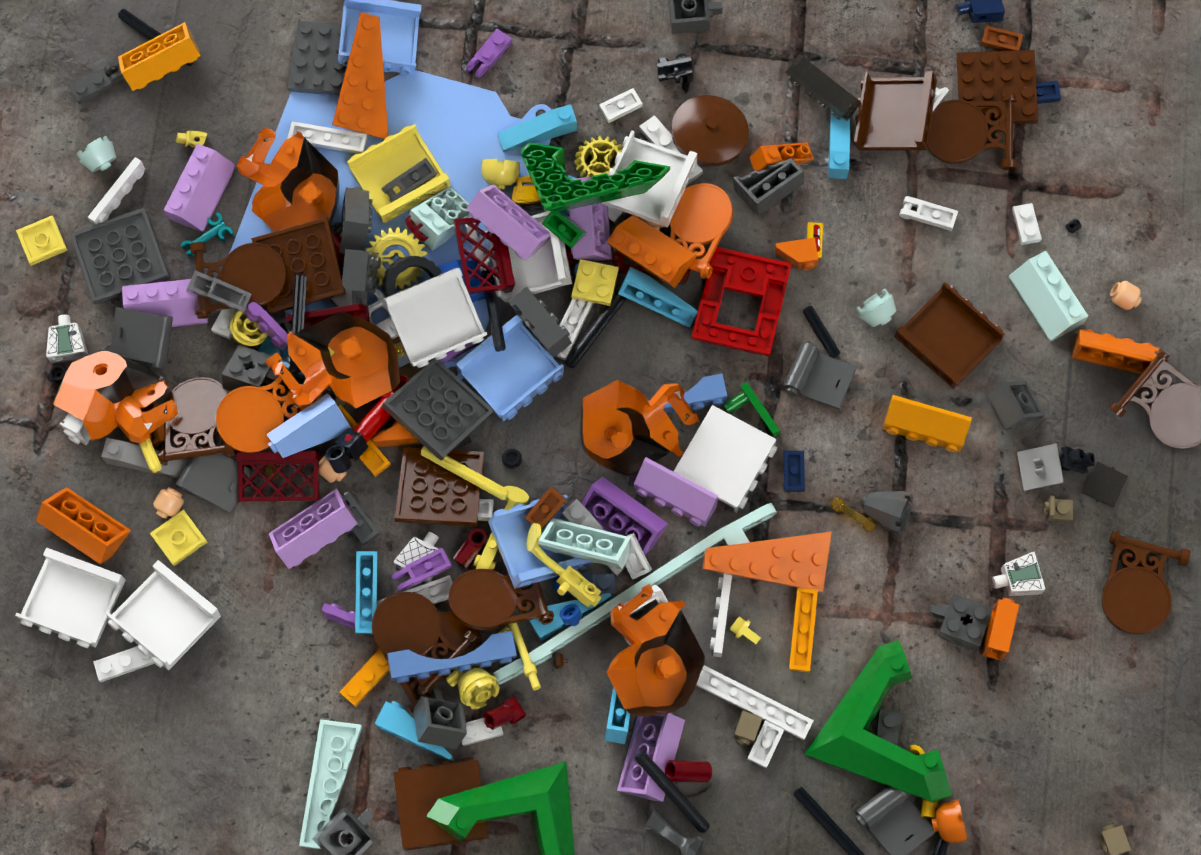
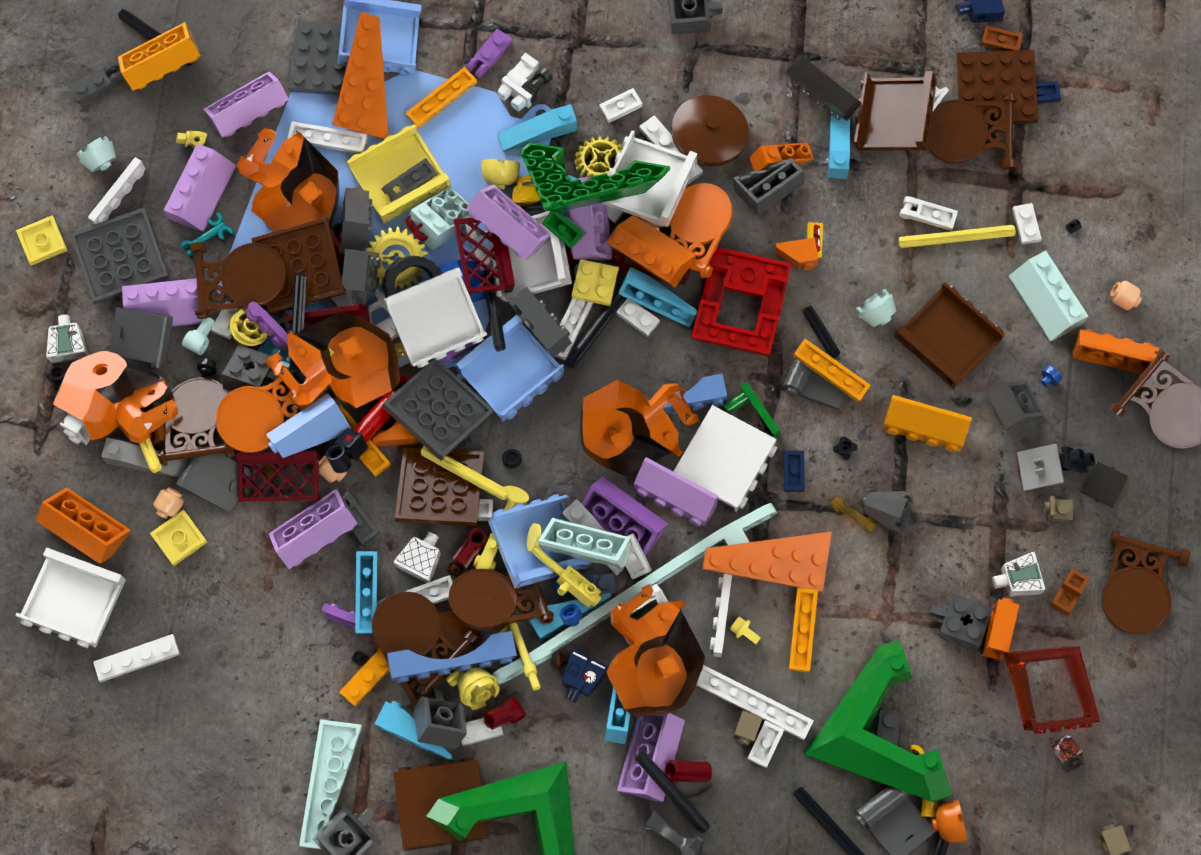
(164, 617): white panel -> none
(197, 339): none -> light aqua axle
(207, 367): none -> black plate
(219, 291): flat silver slope -> none
(246, 104): none -> lavender slope
(360, 658): none -> black rock
(423, 569): medium lavender hinge -> none
(441, 97): none -> light orange plate
(455, 569): none -> reddish brown rock
(518, 82): none -> white hips
(546, 508): dark orange plate -> none
(582, 675): none -> dark blue torso
(638, 317): none -> white plate
(674, 69): black hips -> none
(831, 370): none -> light orange plate
(845, 442): none -> black plate
(956, 236): none -> light yellow axle
(1051, 376): none -> blue tile
(1068, 753): none -> clear smoke bracket
(1069, 592): none -> dark orange slope
(1072, 655): none -> clear red windscreen

